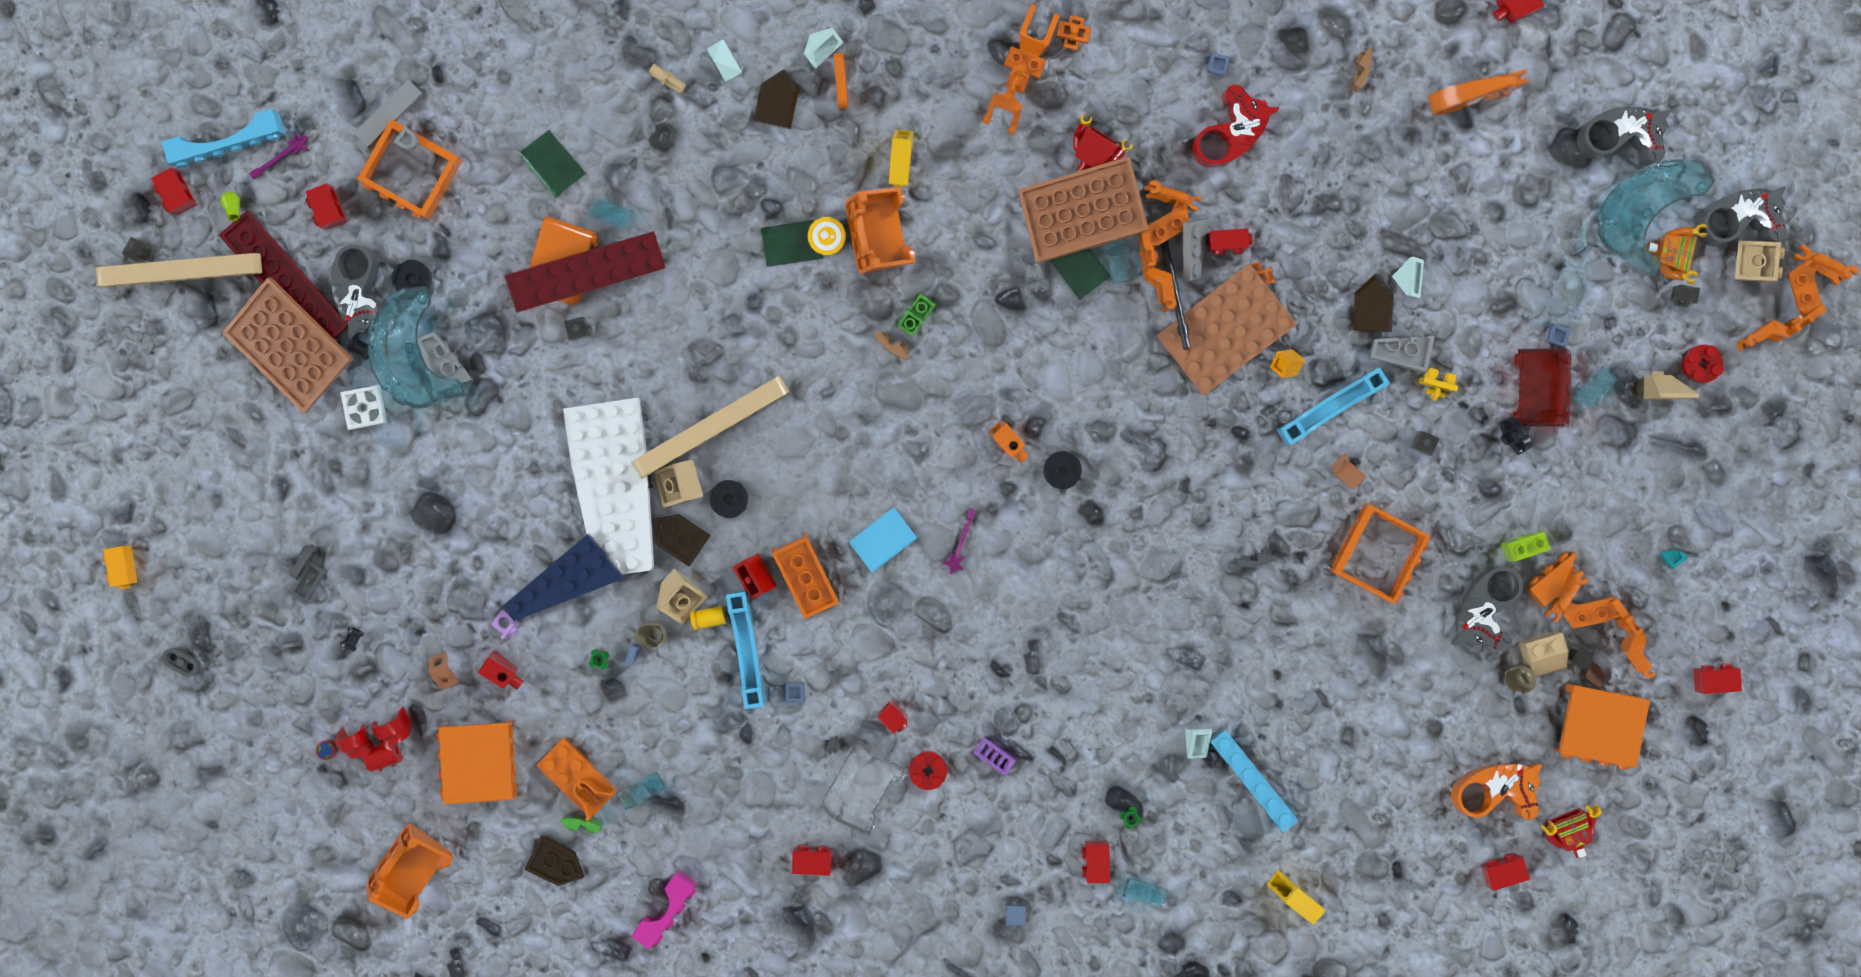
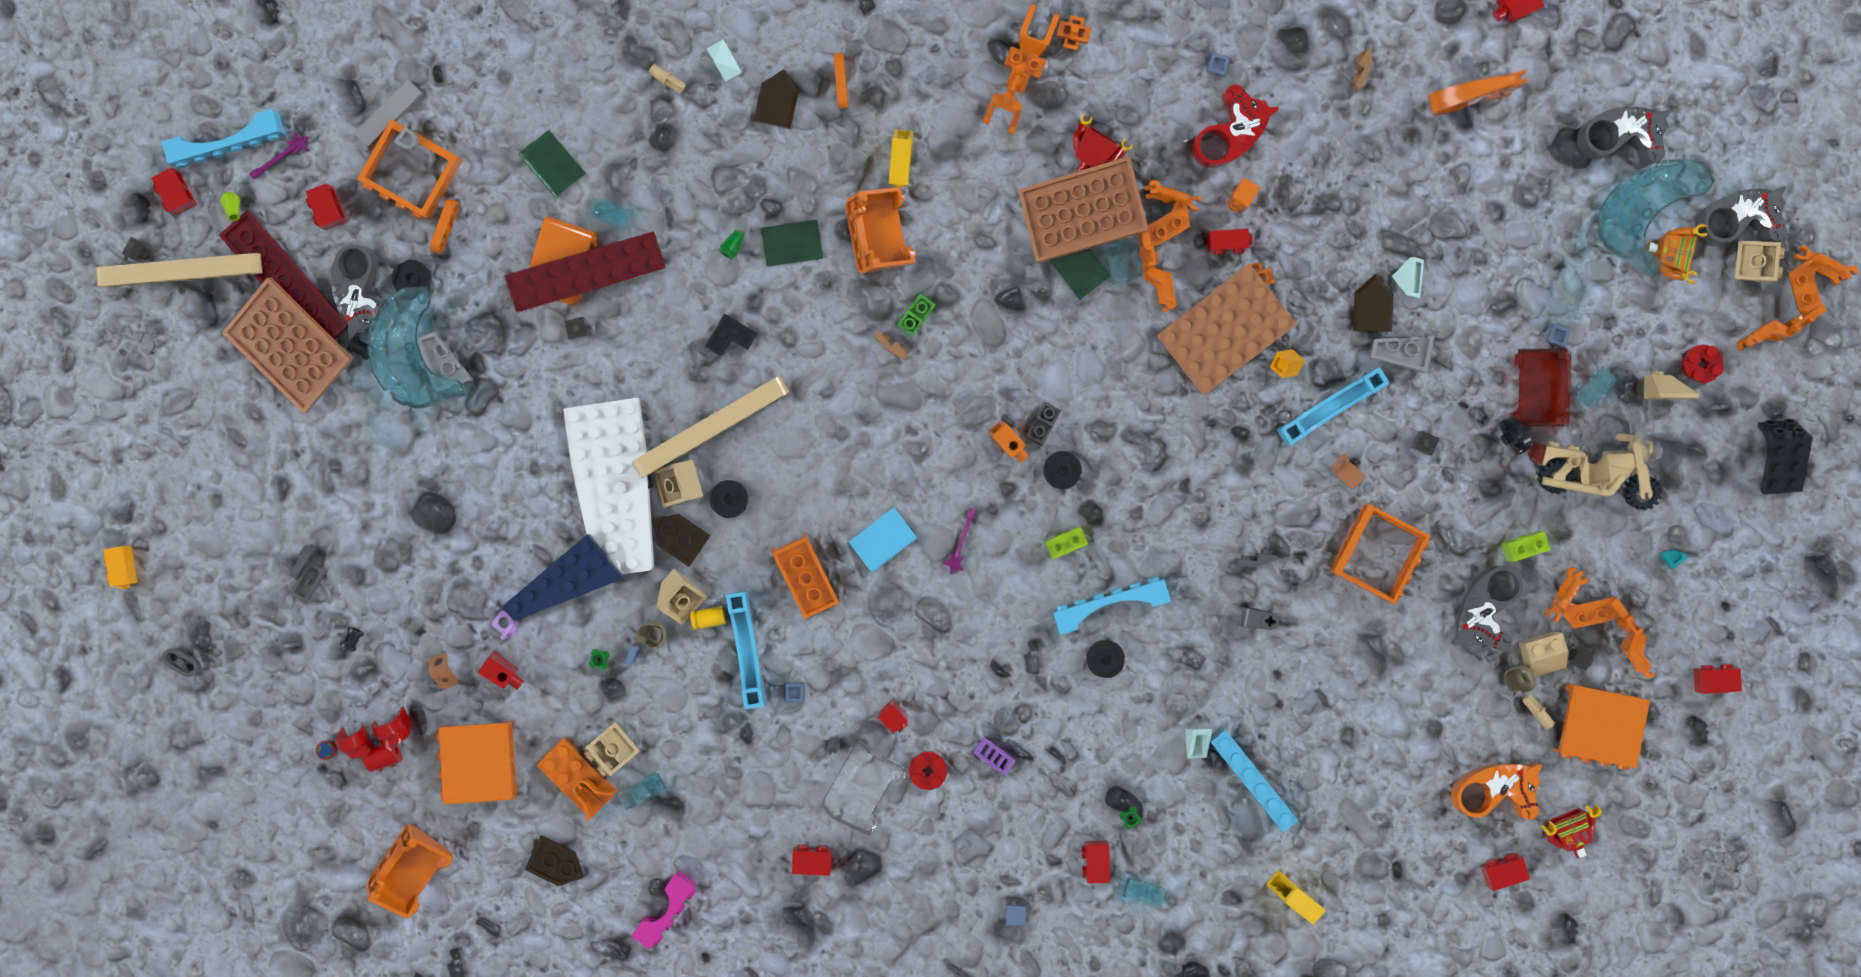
(363, 407): white piece -> none
(444, 226): none -> orange beam
(574, 822): bright green slope -> none
(611, 750): none -> tan plate
(727, 331): none -> black plate
(731, 245): none -> green cone
(754, 576): red brick -> none
(821, 45): light aqua slope -> none
(826, 235): yellow tile -> none
(1043, 423): none -> dark grey slope
(1066, 542): none -> lime brick
(1069, 617): none -> medium azure arch
(1103, 669): none -> black plate
(1167, 768): dark grey arm -> none
(1182, 329): black bar -> none
(1194, 247): light grey wing -> none
(1242, 195): none -> orange brick
(1255, 618): none -> dark grey piece
(1446, 384): yellow hips -> none
(1538, 711): none -> tan axle
(1552, 580): orange slope -> none
(1594, 675): reddish brown slope -> none
(1609, 472): none -> tan piece
(1684, 295): clear smoke plate -> none
(1786, 456): none -> black bracket

